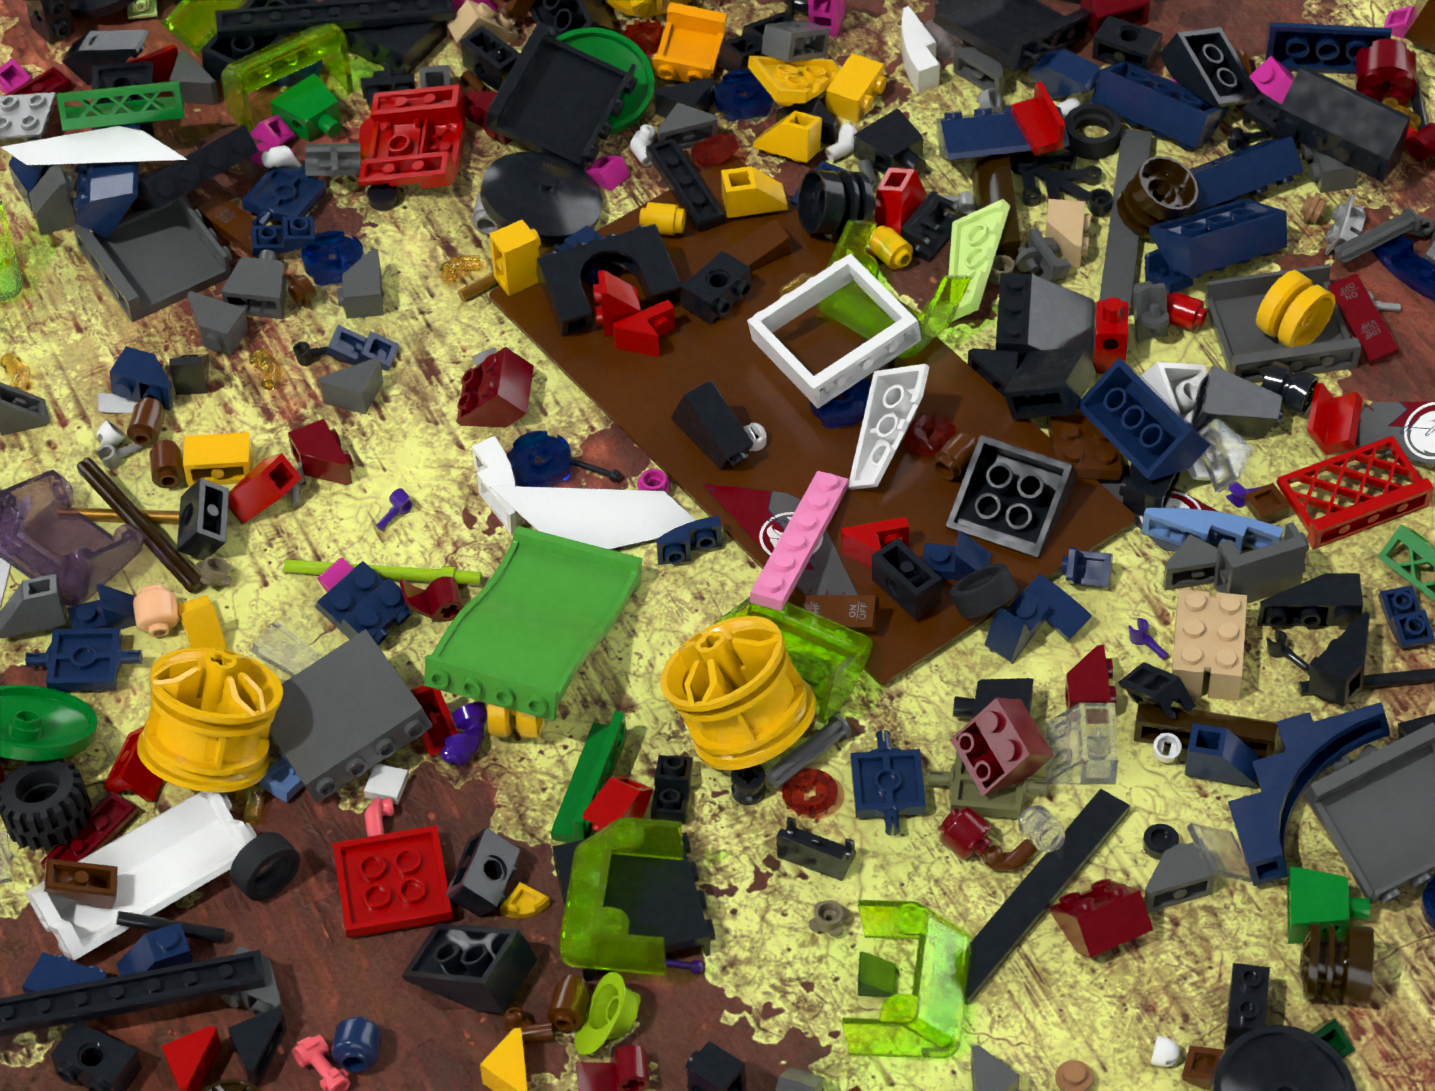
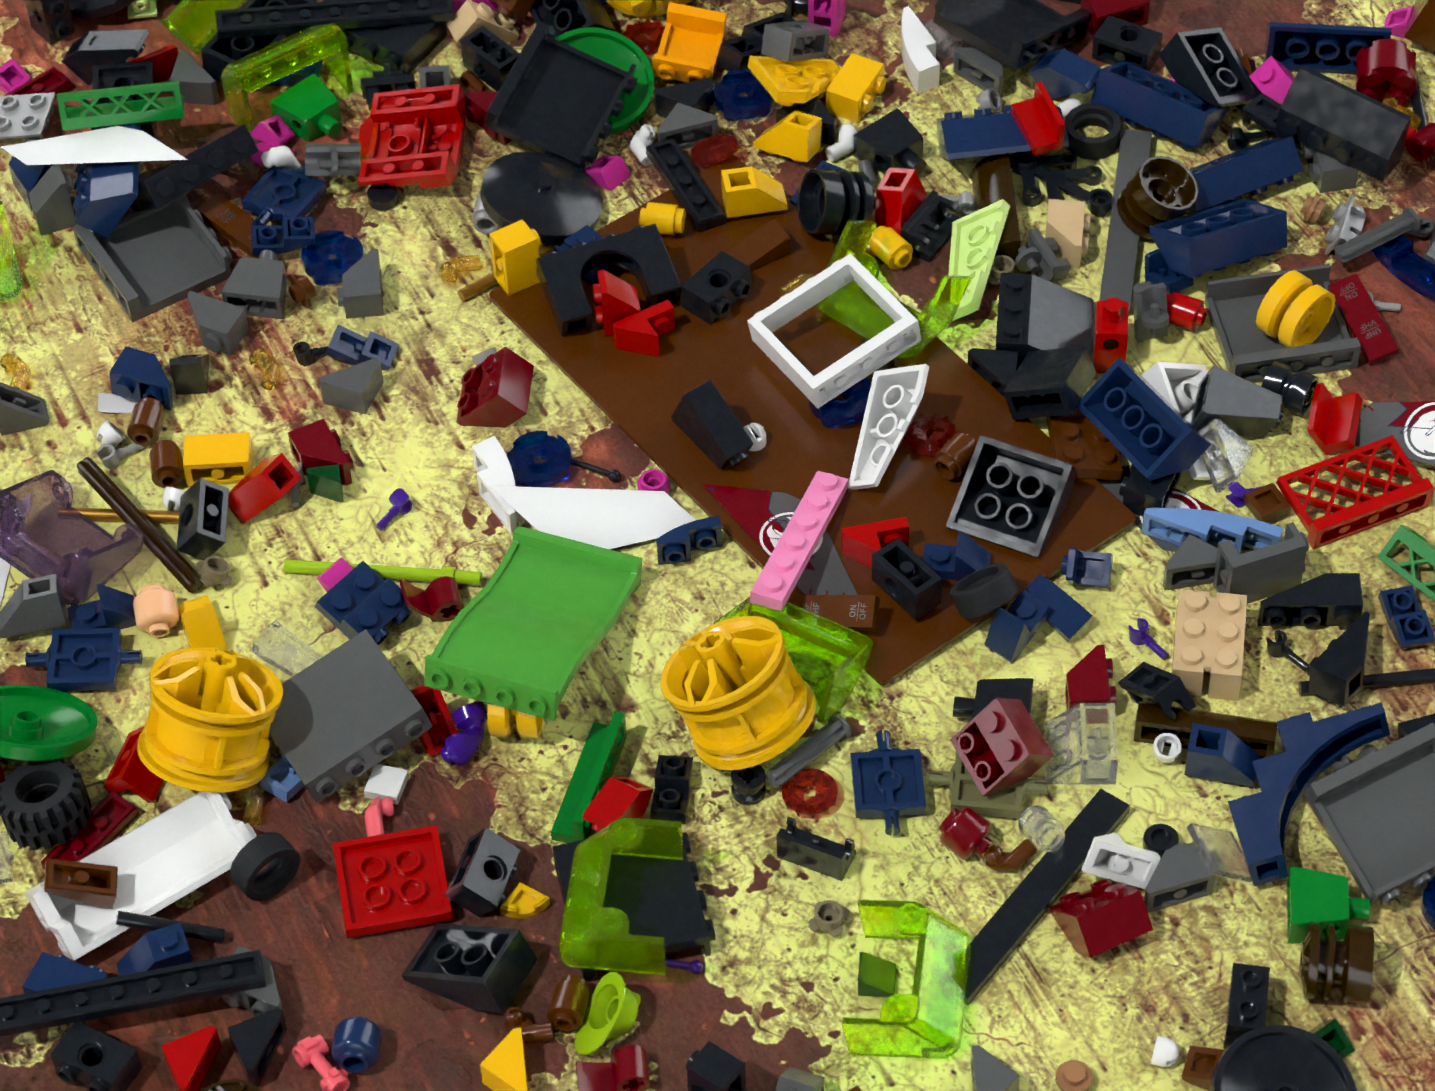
(172, 496): none -> white hinge
(326, 482): none -> dark green slope
(1119, 861): none -> white slope

